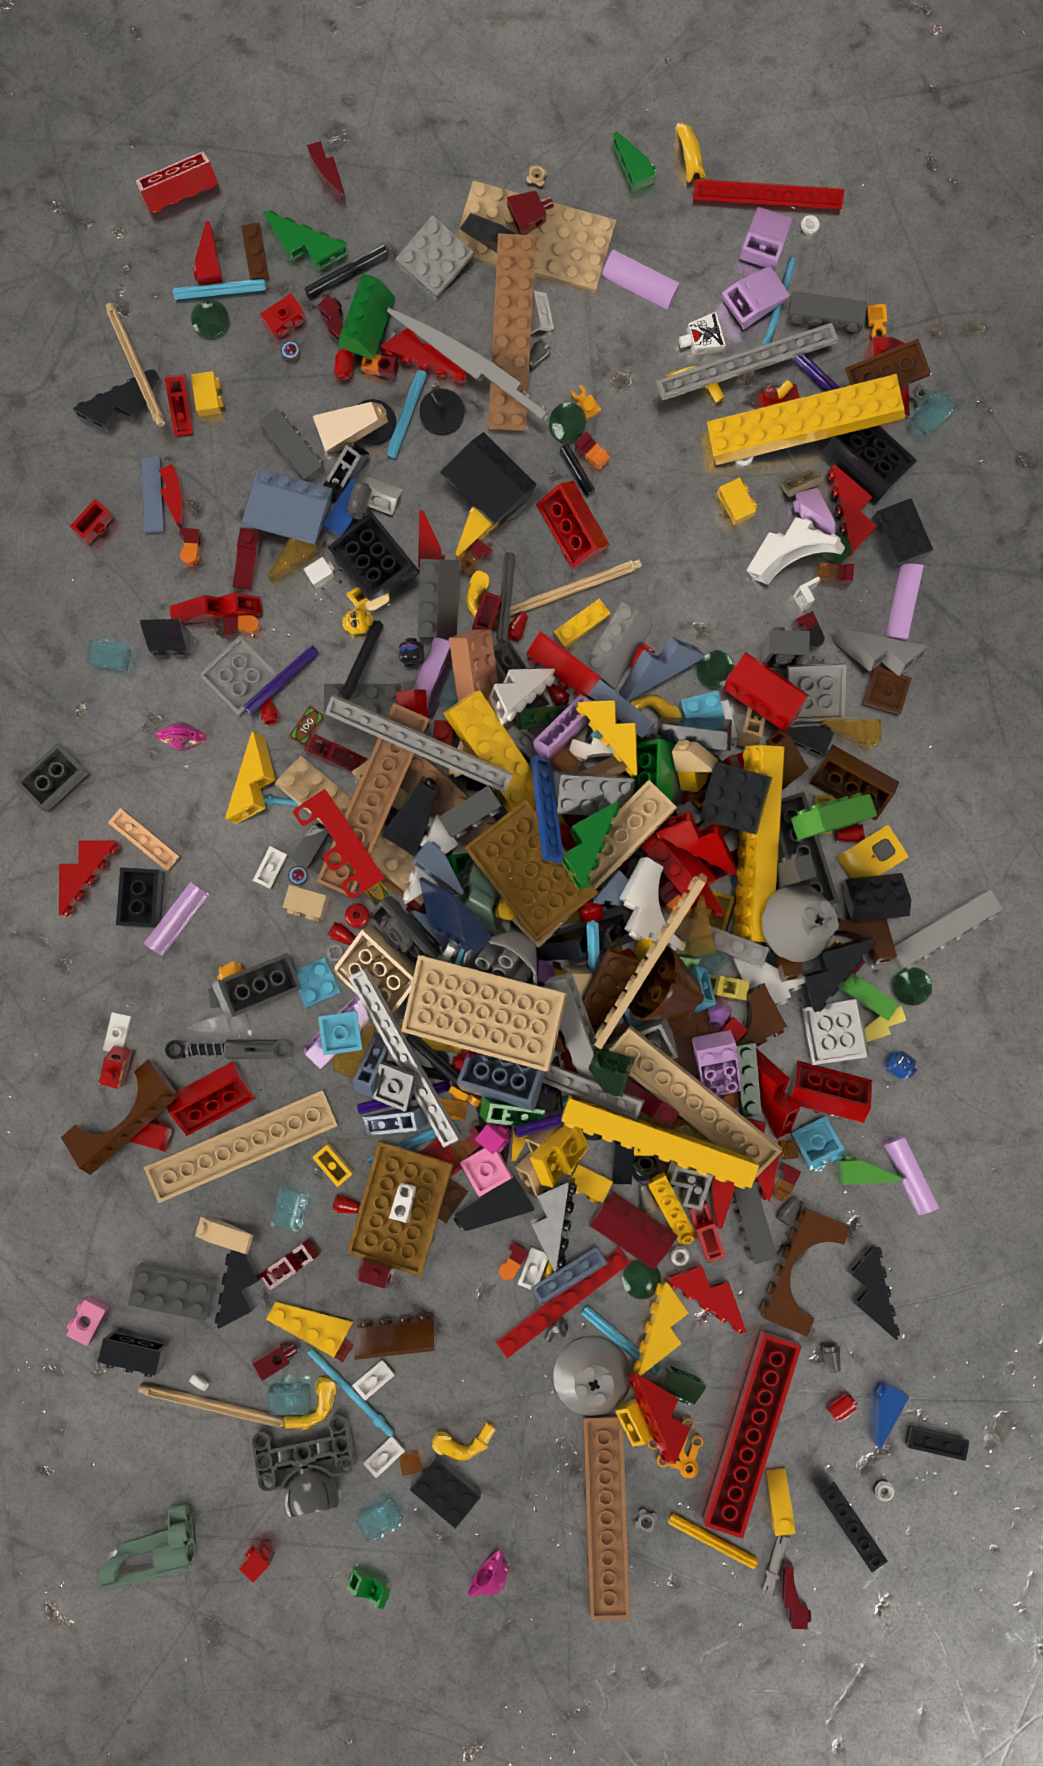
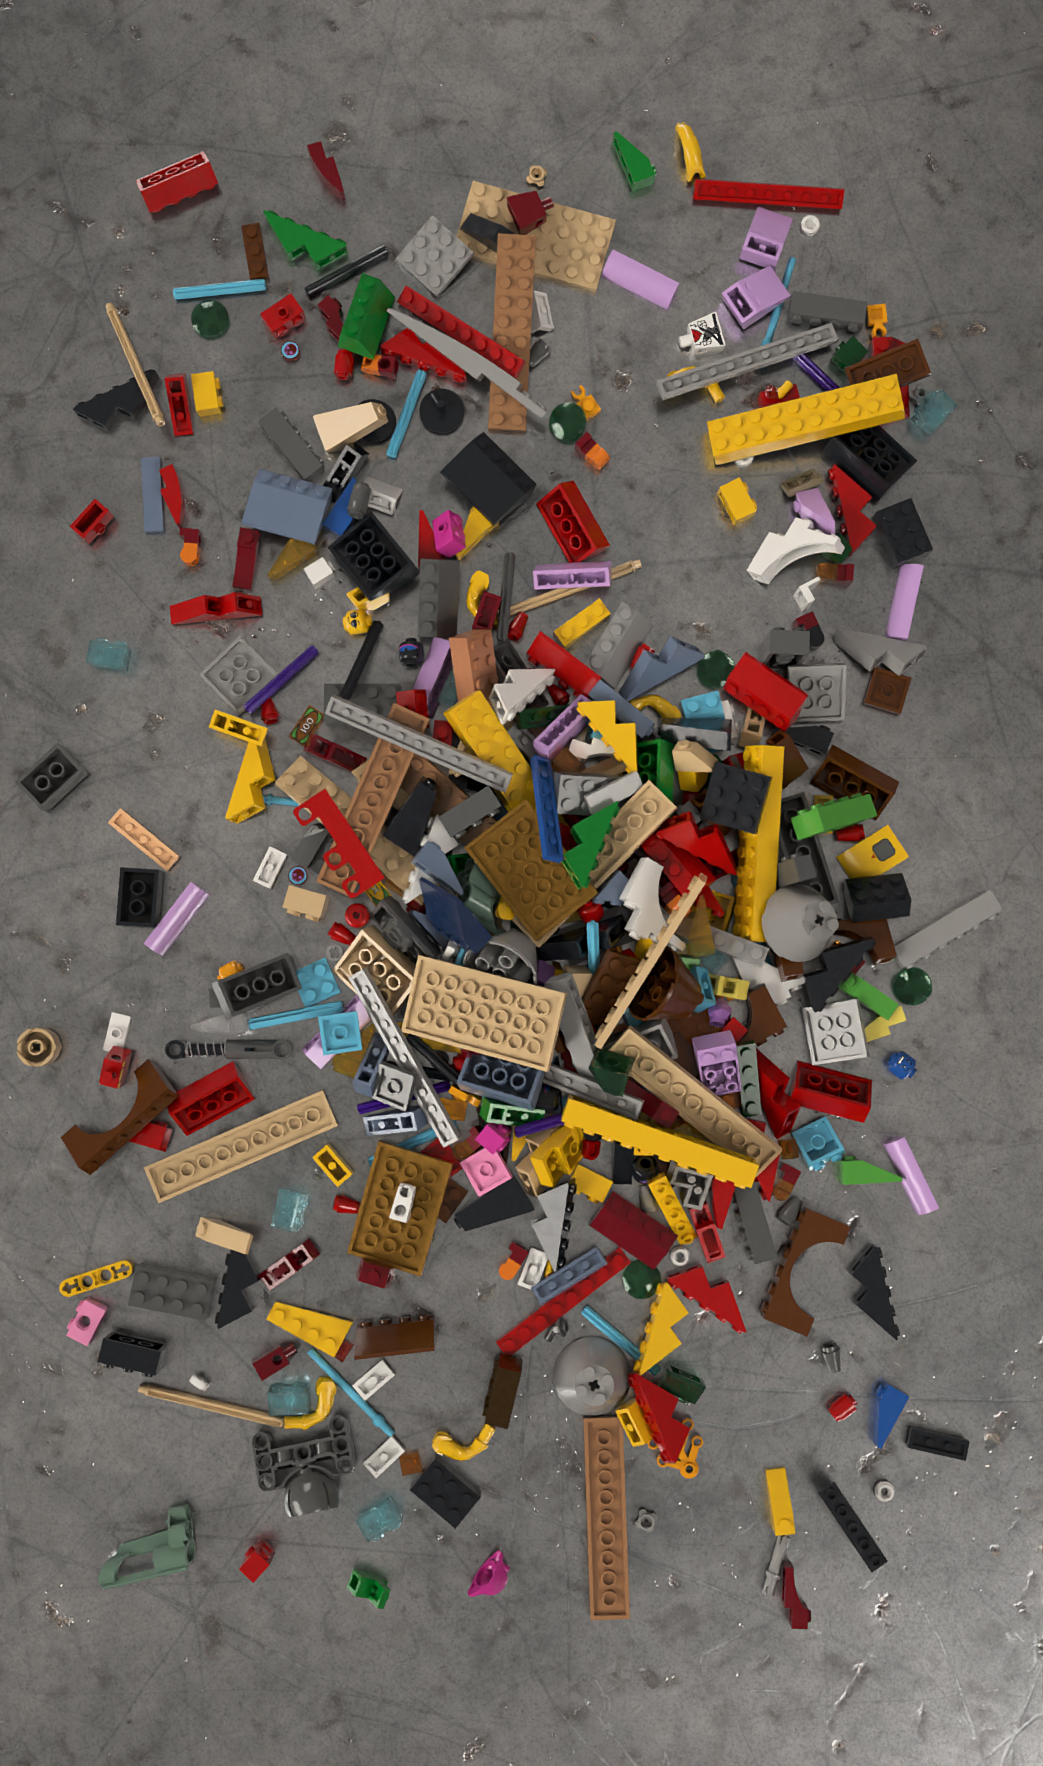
(28, 1046): none -> tan brick
(77, 877): red slope -> none
(98, 1281): none -> yellow beam
(166, 637): black slope -> none
(181, 736): dark pink hat -> none
(206, 259): red slope -> none
(238, 728): none -> yellow slope
(240, 624): leg -> none
(295, 1015): none -> medium azure axle
(448, 534): none -> dark pink brick
(461, 331): none -> red plate
(474, 557): leg -> none
(502, 1391): none -> dark brown brick
(572, 575): none -> lavender brick
(577, 469): black axle -> none
(590, 1149): none -> red tile
(613, 791): none -> light grey tile
(713, 1541): yellow axle -> none
(751, 1434): red brick -> none
(849, 353): none -> dark green head
(860, 731): clear yellow slope -> none

